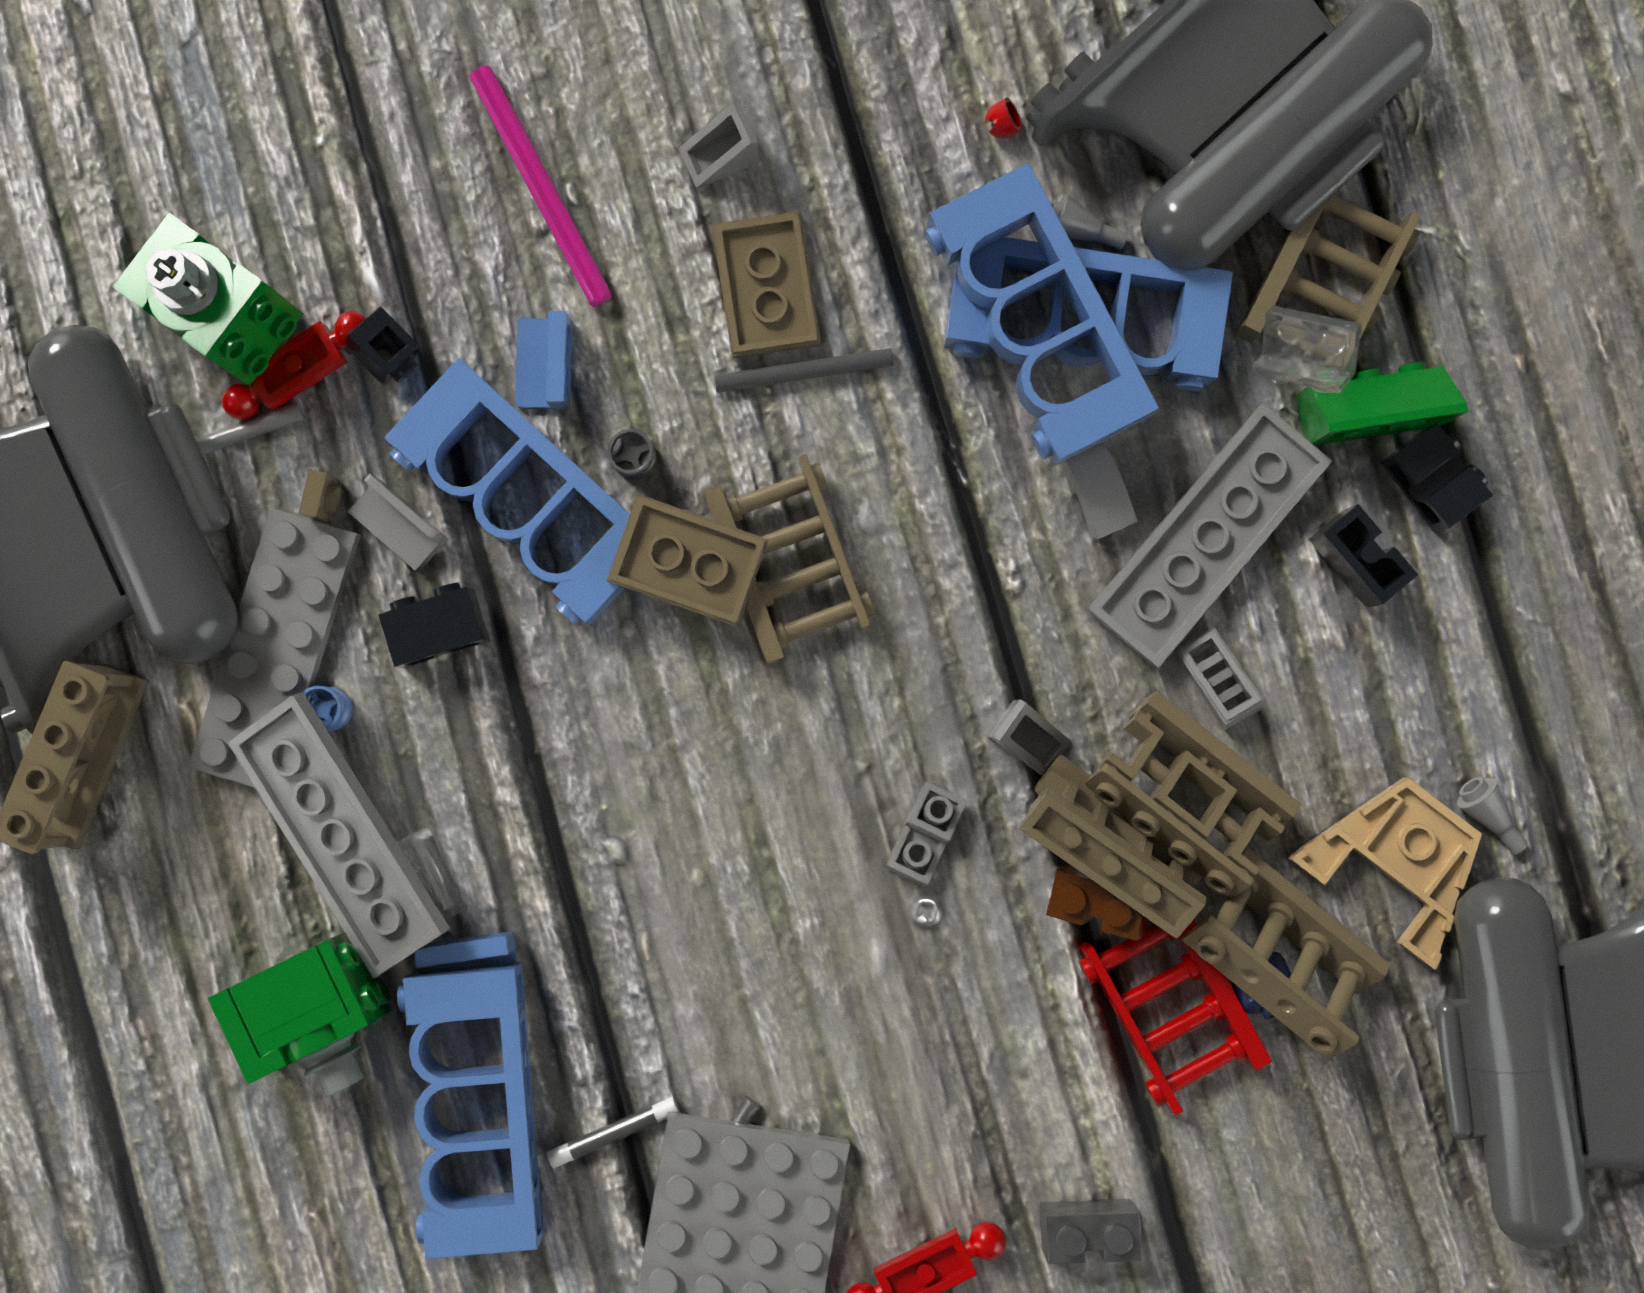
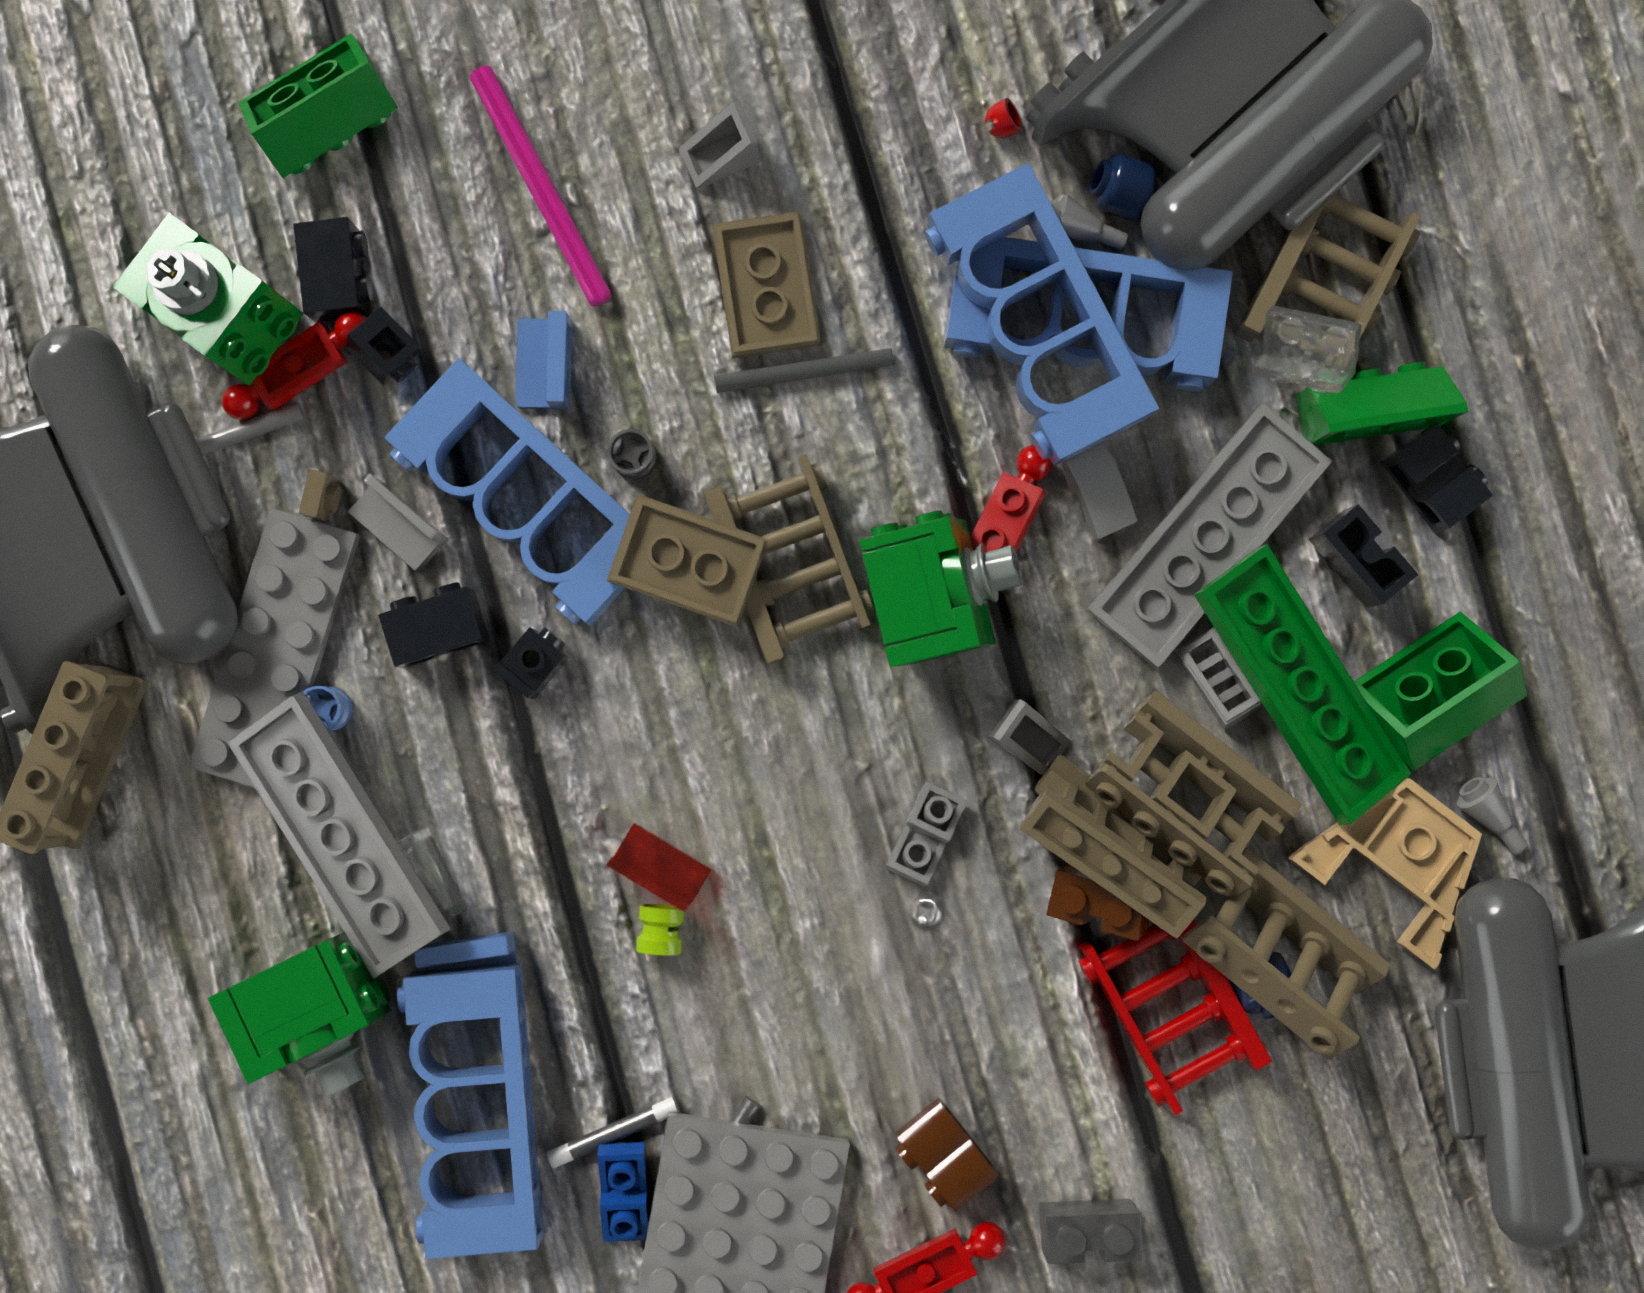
(317, 107): none -> green slope
(331, 268): none -> black brick
(532, 680): none -> black brick
(623, 1191): none -> blue slope
(660, 867): none -> clear red panel
(660, 930): none -> lime wheel
(934, 587): none -> green piece
(945, 1155): none -> reddish brown brick
(1013, 504): none -> red plate
(1123, 186): none -> dark blue head
(1303, 685): none -> green plate
(1442, 688): none -> green slope

